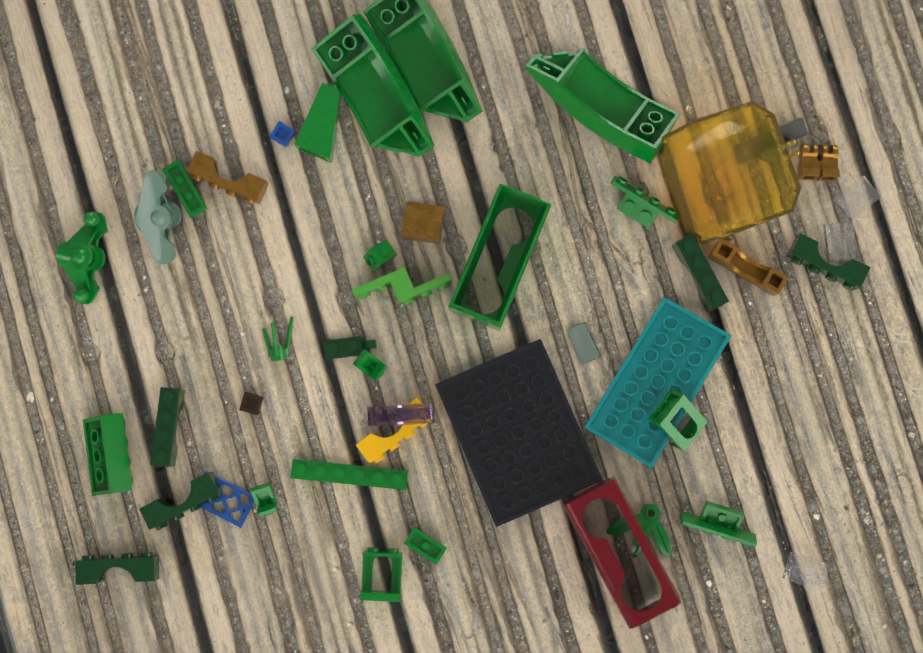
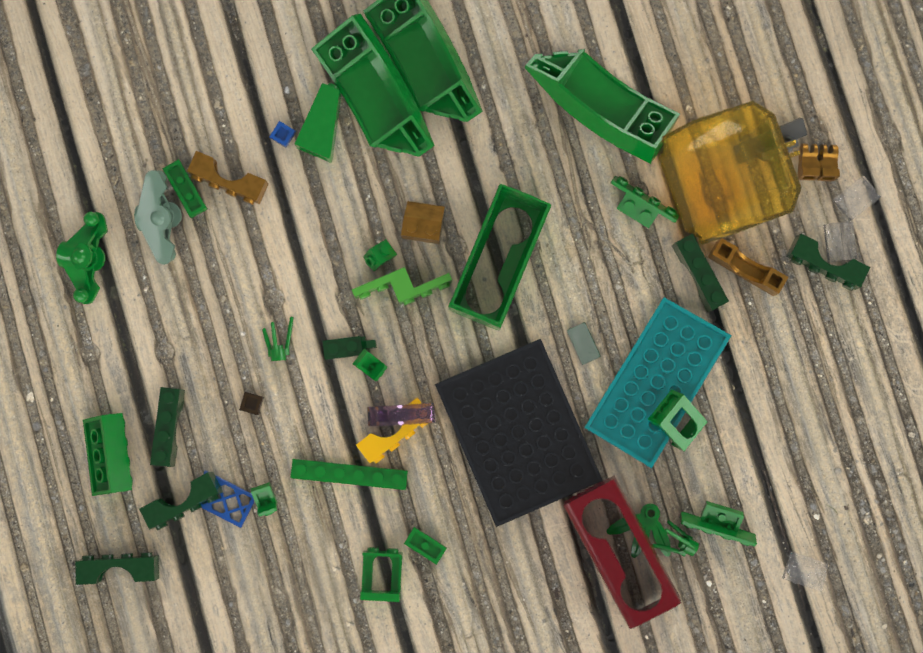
(686, 543): none -> green plant

